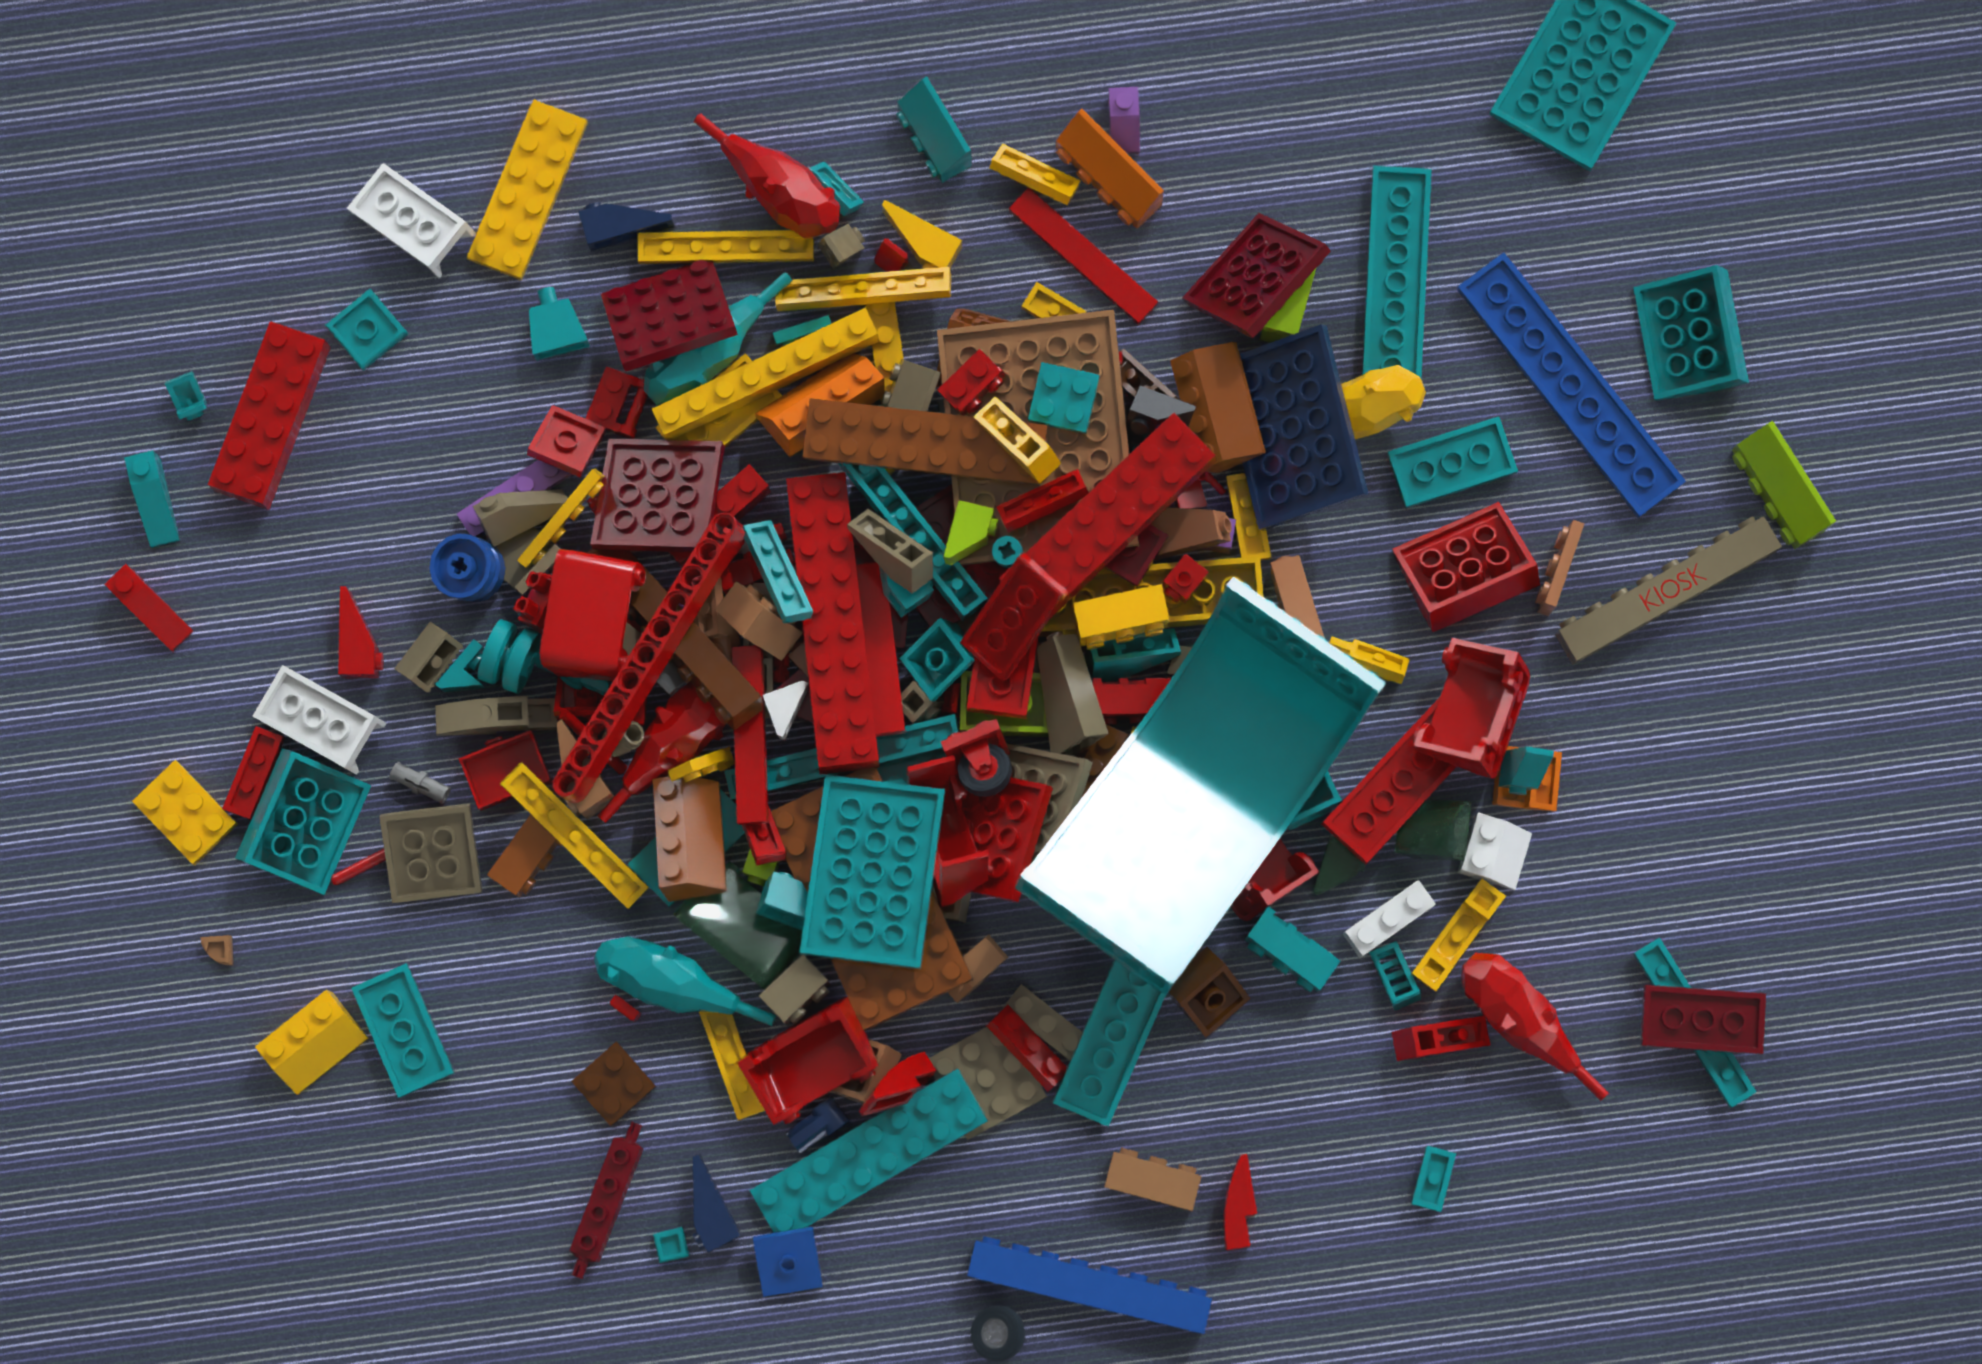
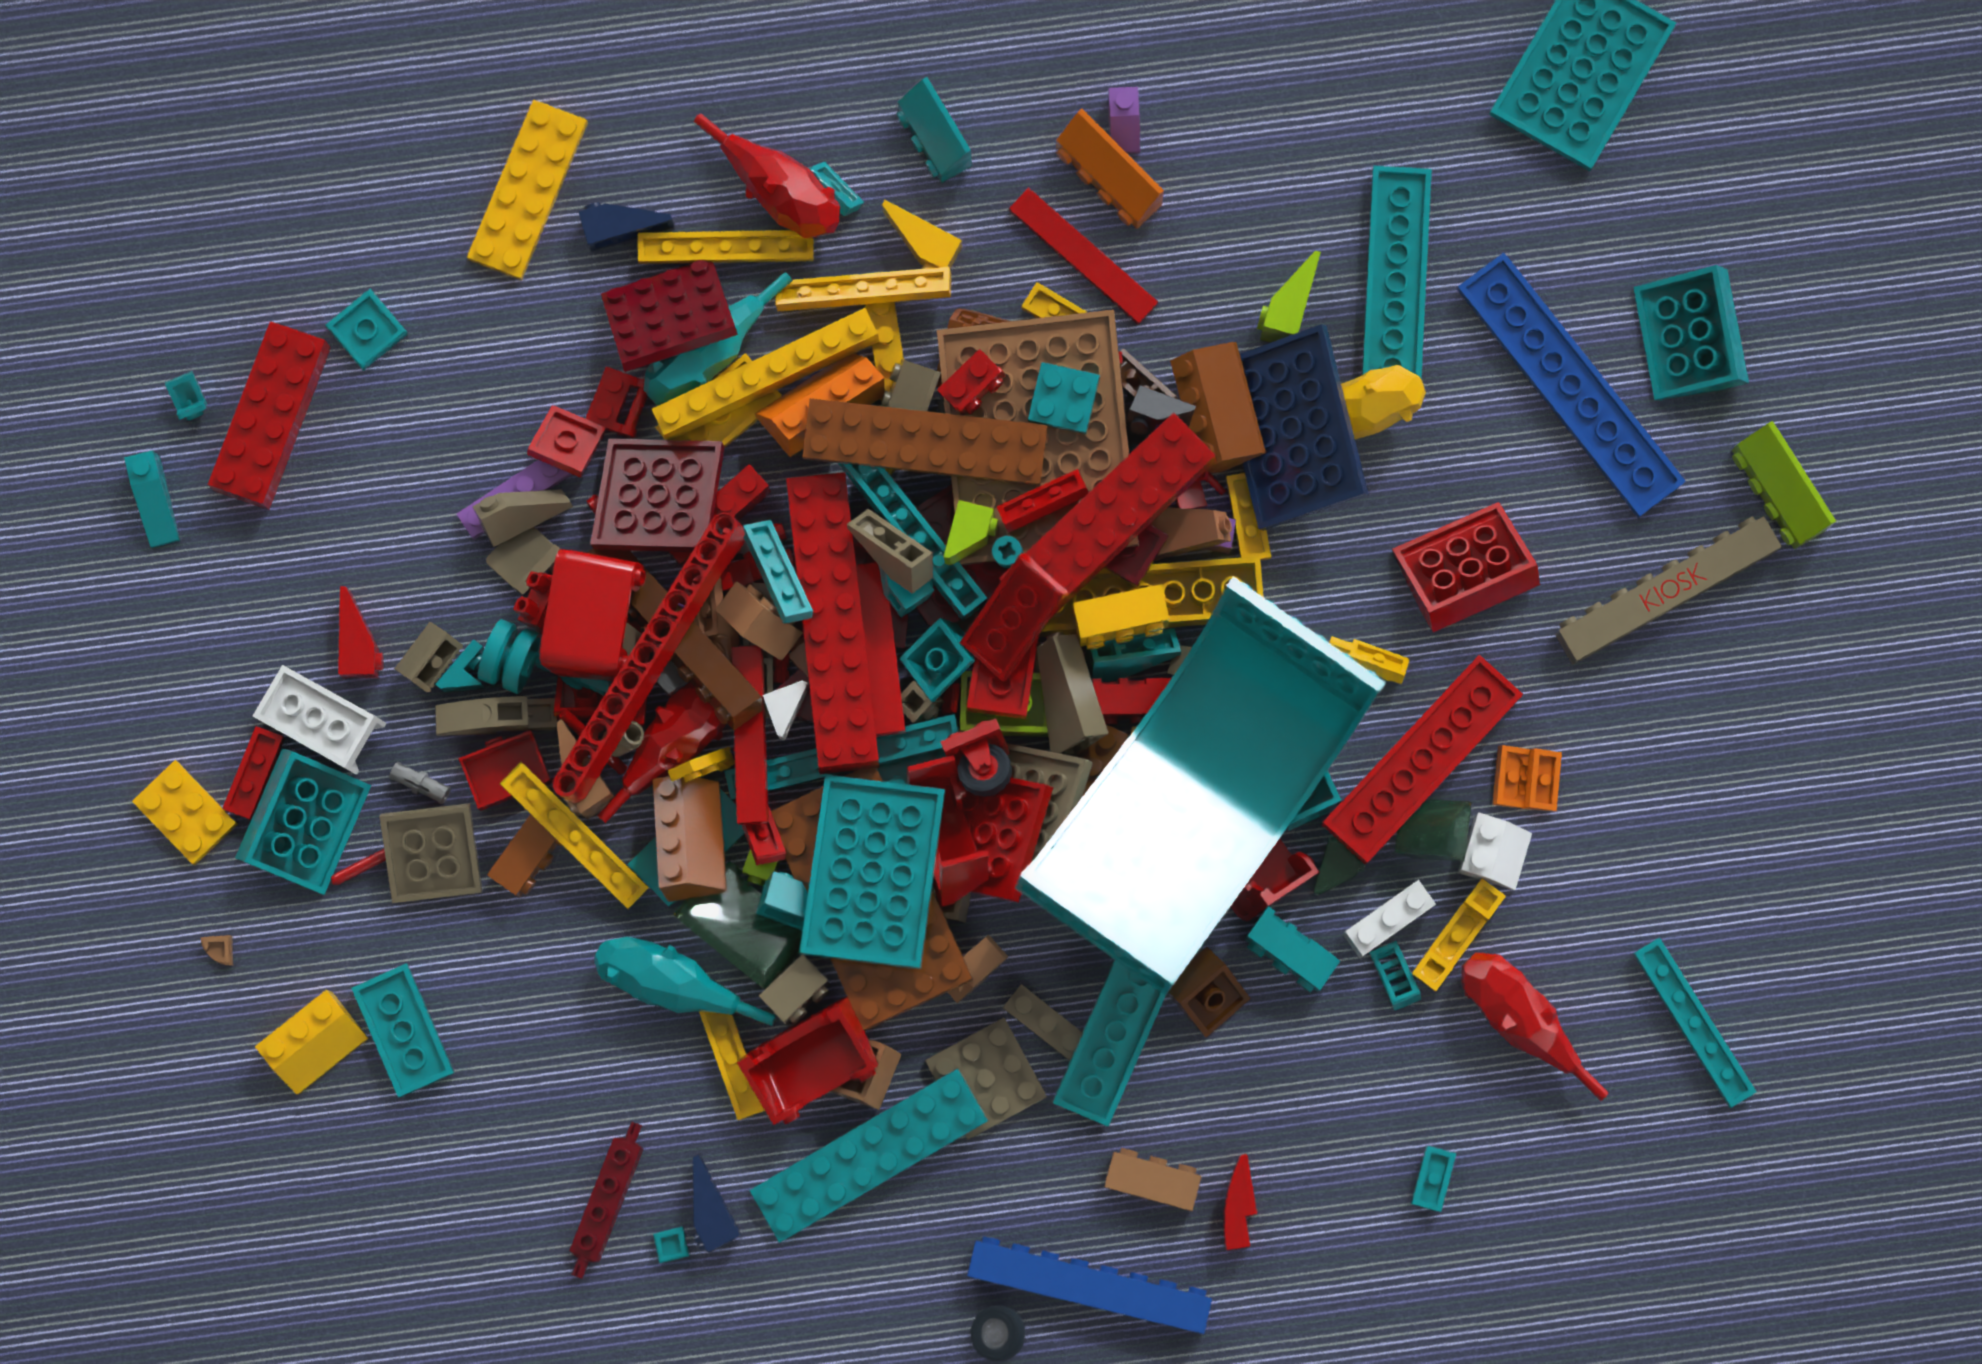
(148, 607): red slope -> none
(409, 218): white plate -> none
(467, 568): blue wheel -> none
(554, 326): teal torso -> none
(569, 510): yellow plate -> none
(613, 1083): reddish brown plate -> none
(625, 1008): red tile -> none
(787, 1261): blue plate -> none
(793, 333): teal plate -> none
(823, 1121): dark blue piece -> none
(841, 245): dark tan slope -> none
(891, 257): red slope -> none
(899, 1084): red slope -> none
(1018, 440): yellow slope -> none
(1027, 1047): red plate -> none
(1034, 174): yellow plate -> none
(1184, 579): red brick -> none
(1256, 275): dark red plate -> none
(1294, 592): nougat slope -> none
(1440, 1038): red slope -> none
(1452, 462): teal plate -> none
(1475, 707): red windscreen -> none
(1524, 769): teal slope -> none
(1558, 567): nougat plate -> none
(1703, 1019): dark red plate -> none

